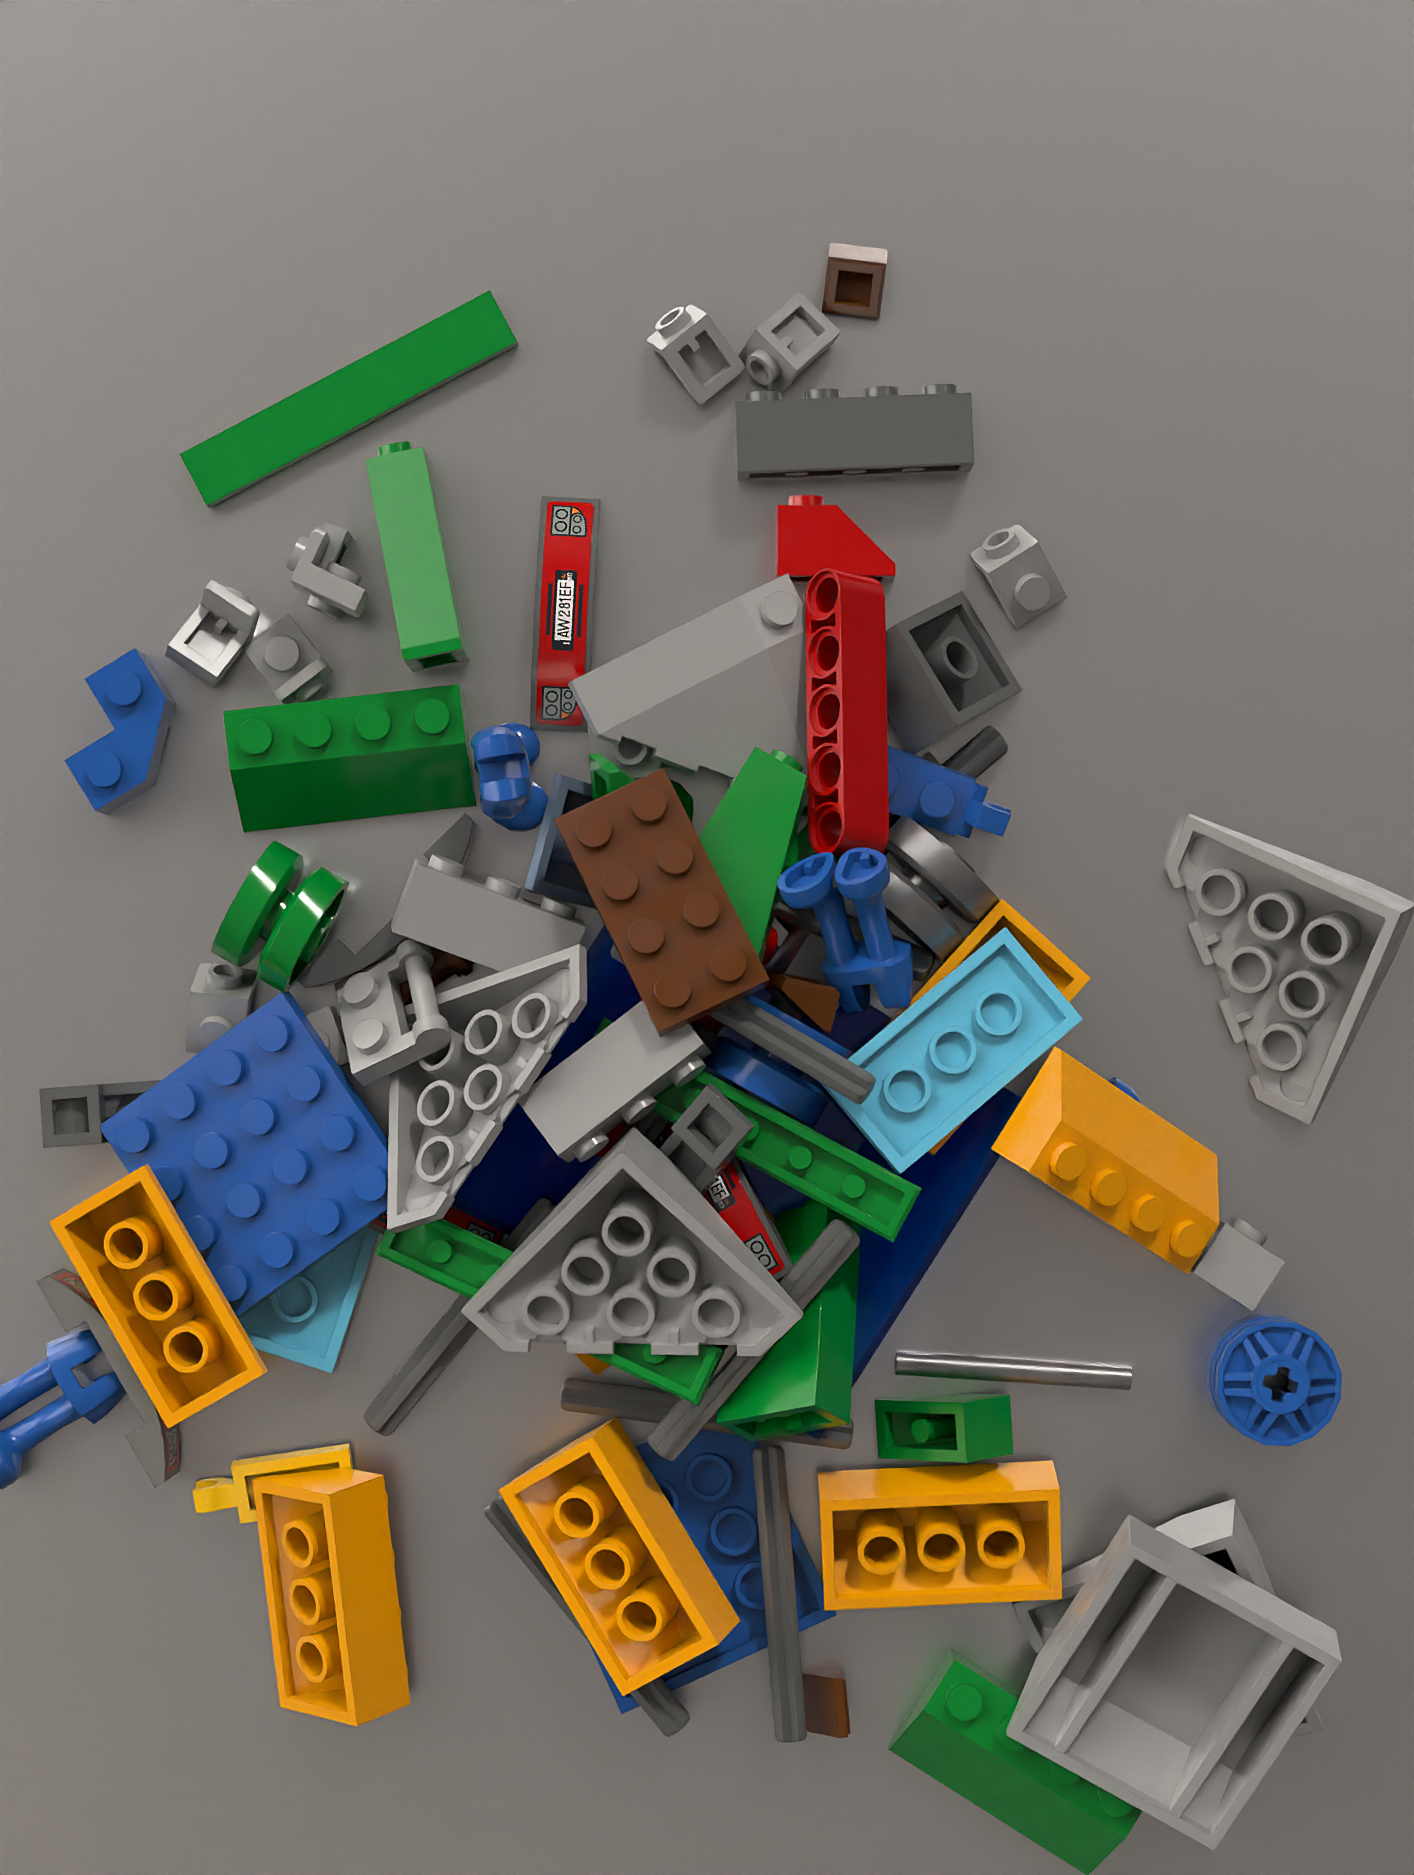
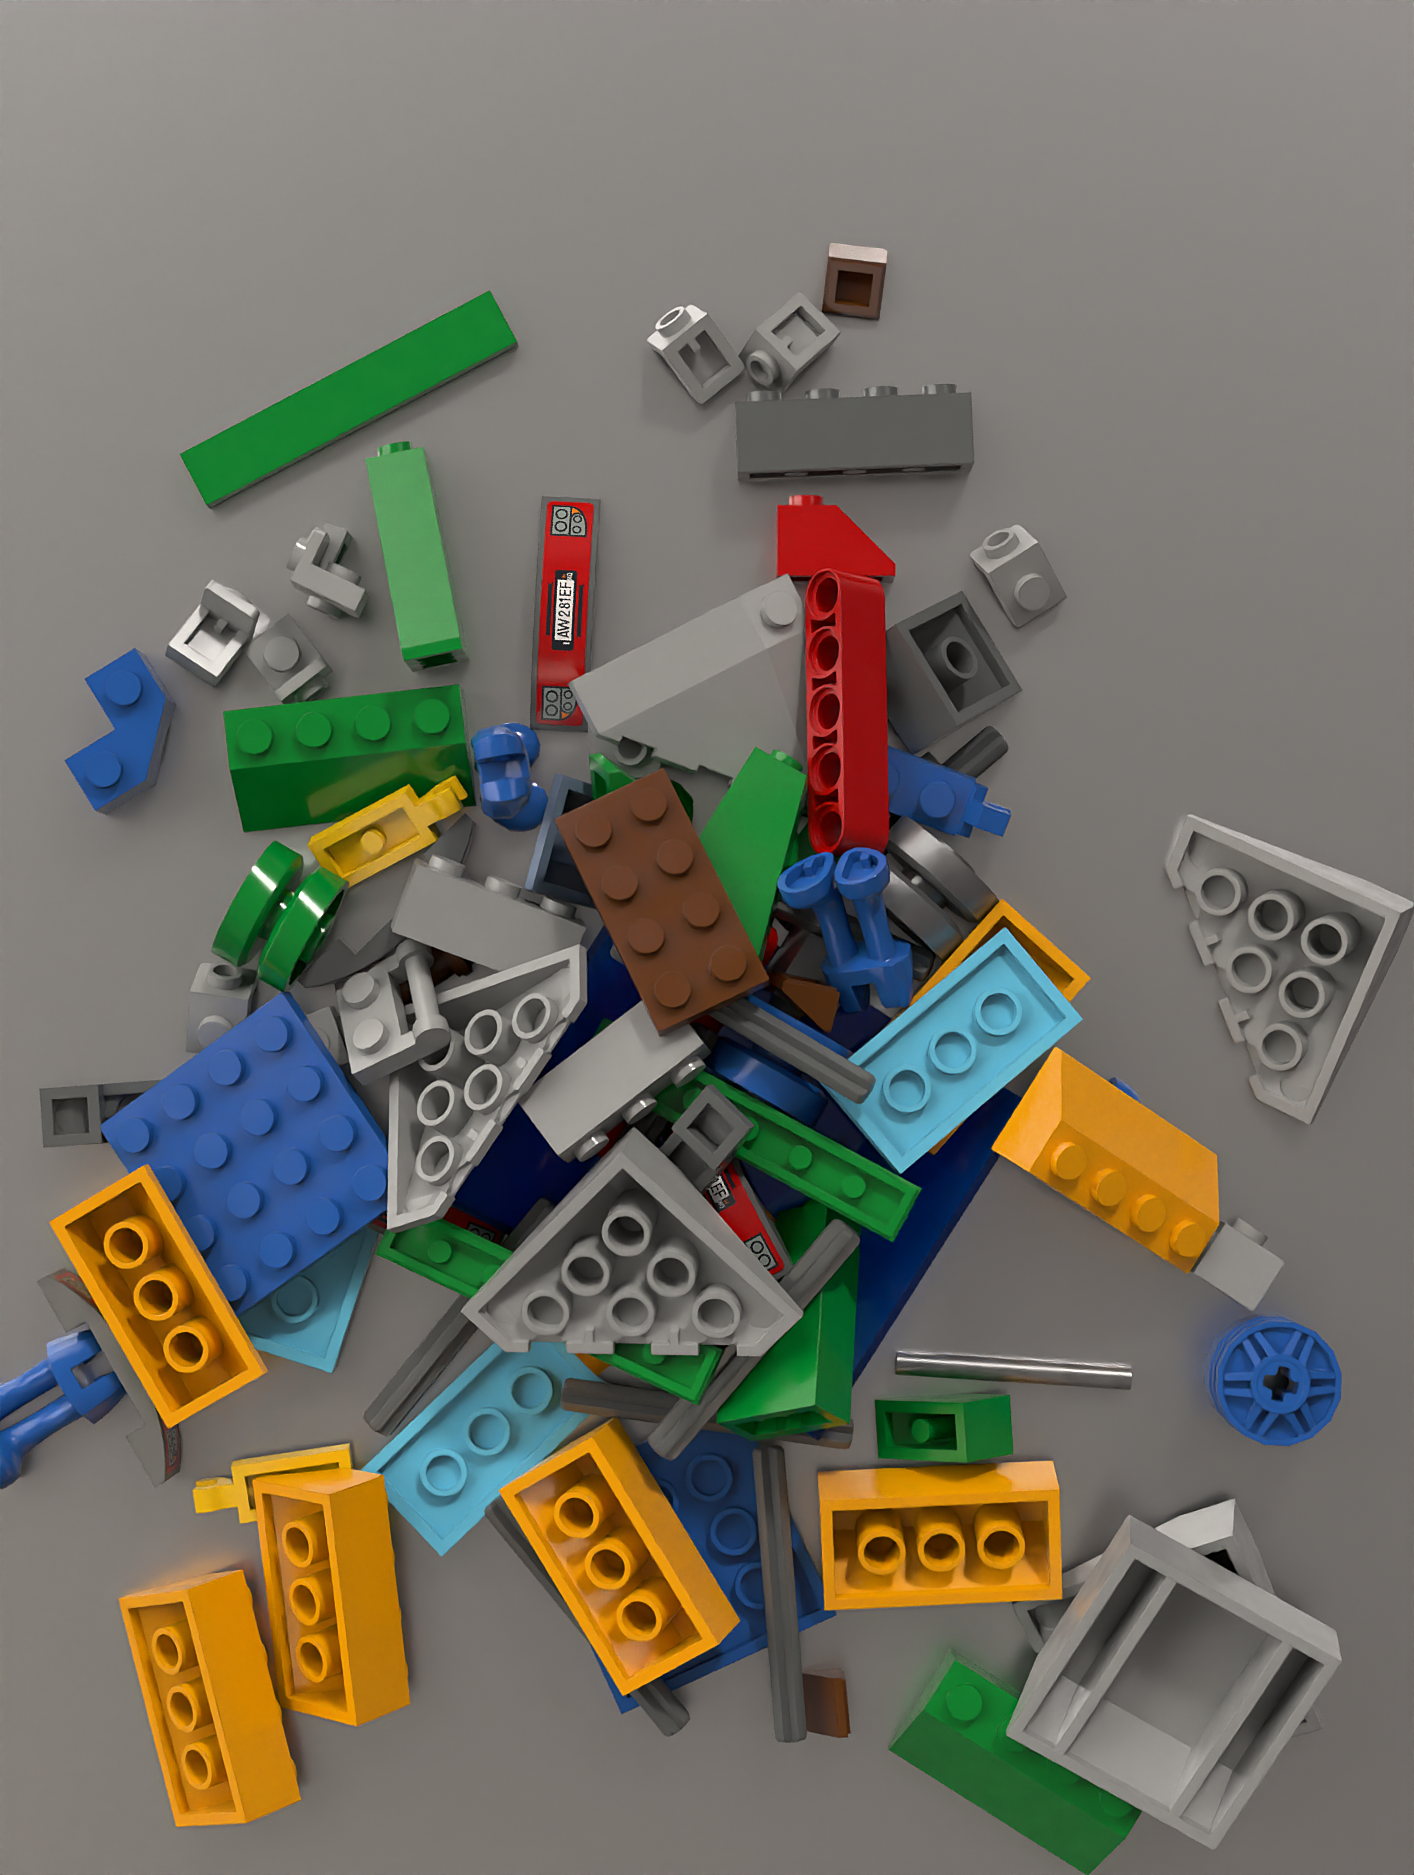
(210, 1700): none -> light orange slope
(386, 831): none -> yellow plate
(478, 1438): none -> medium azure plate

